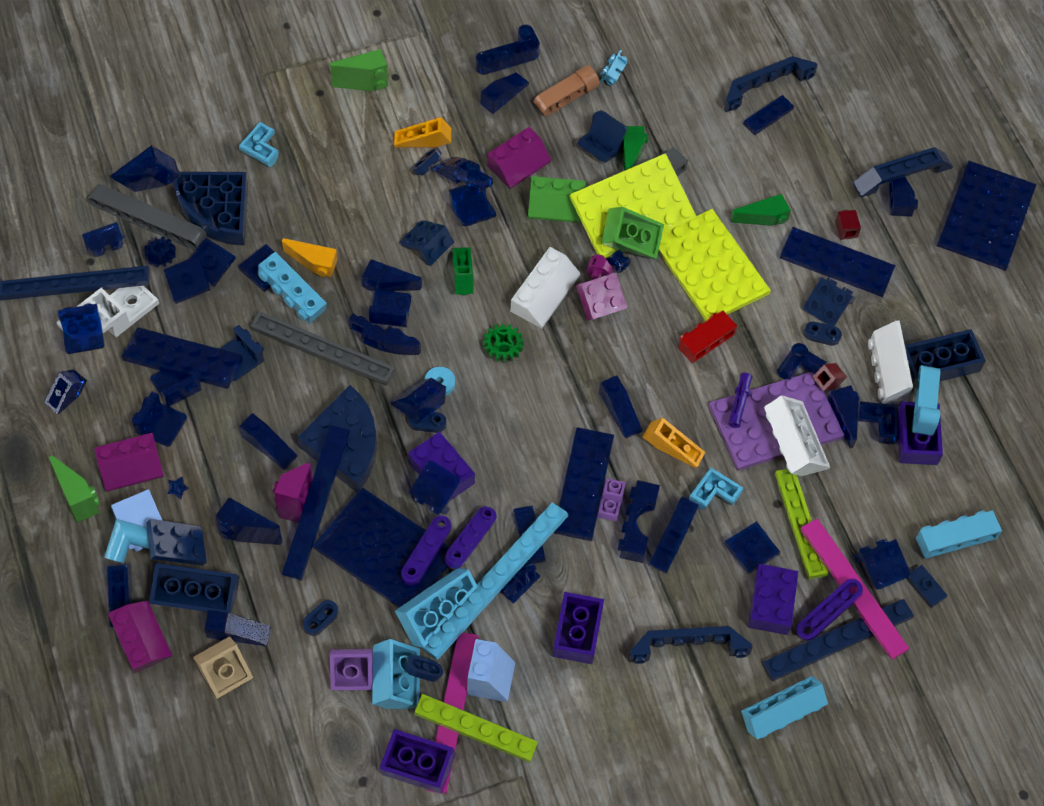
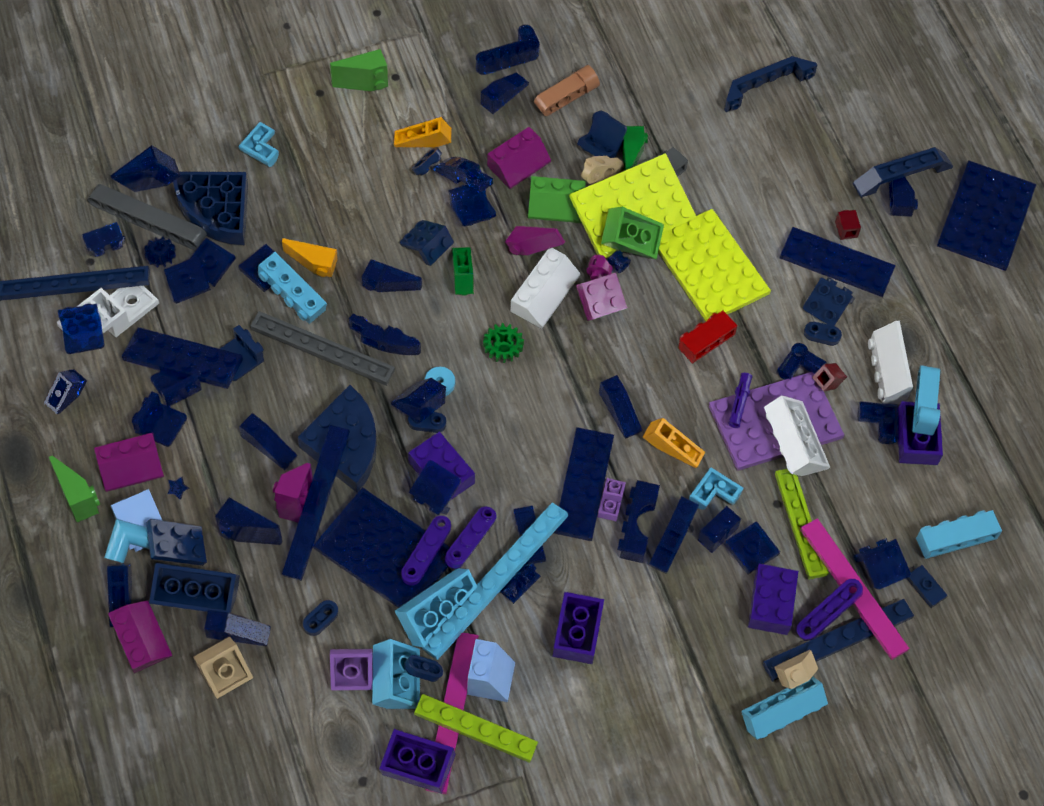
(390, 308): clear blue bracket -> none
(533, 239): none -> magenta slope
(600, 168): none -> tan piece
(609, 72): medium azure hinge -> none
(714, 532): none -> clear blue piece
(737, 644): dark blue slope -> none
(764, 212): green slope -> none
(768, 115): clear blue tile -> none
(797, 670): none -> tan slope
(845, 407): clear blue slope -> none
(953, 353): dark blue brick -> none

